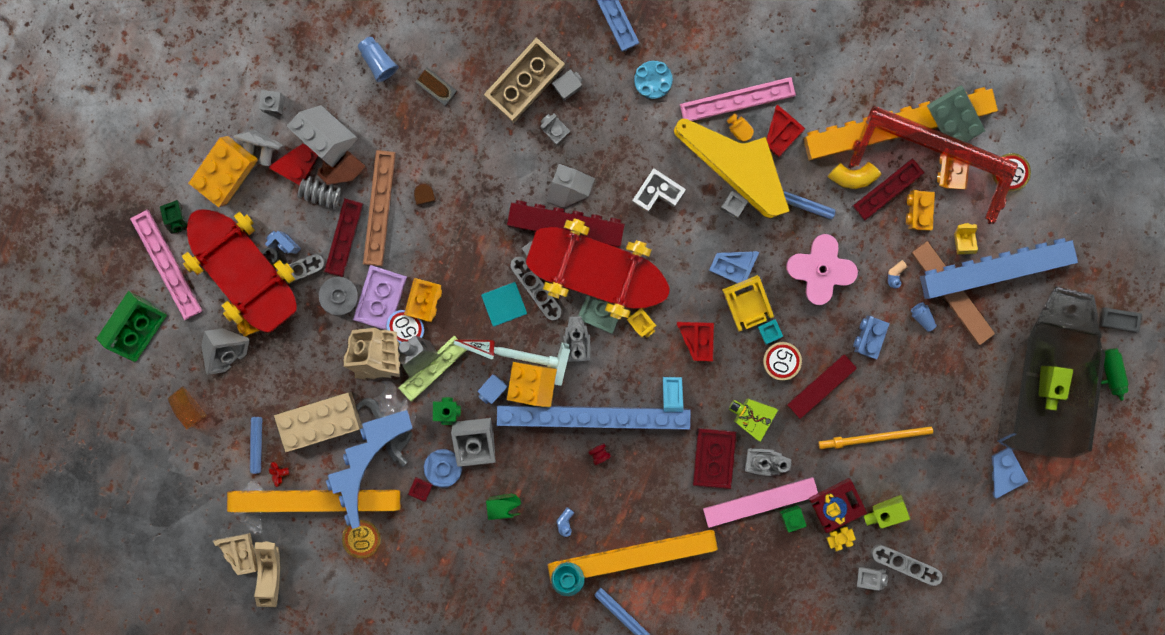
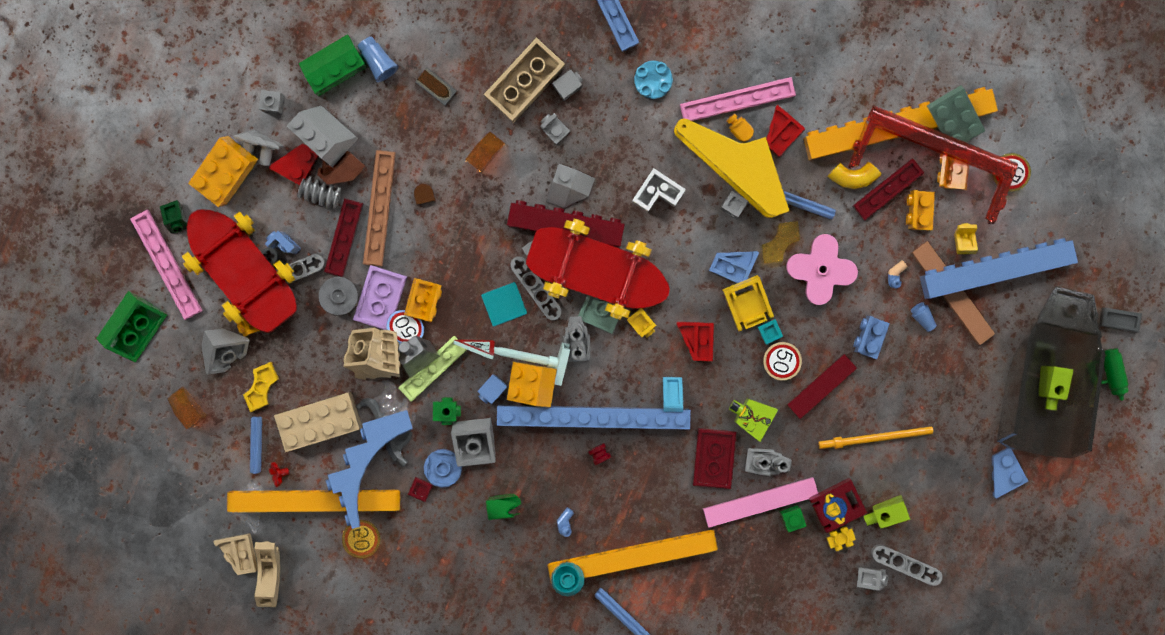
(263, 379): none -> yellow tile
(332, 65): none -> green slope
(484, 152): none -> clear orange slope
(786, 234): none -> clear yellow tile

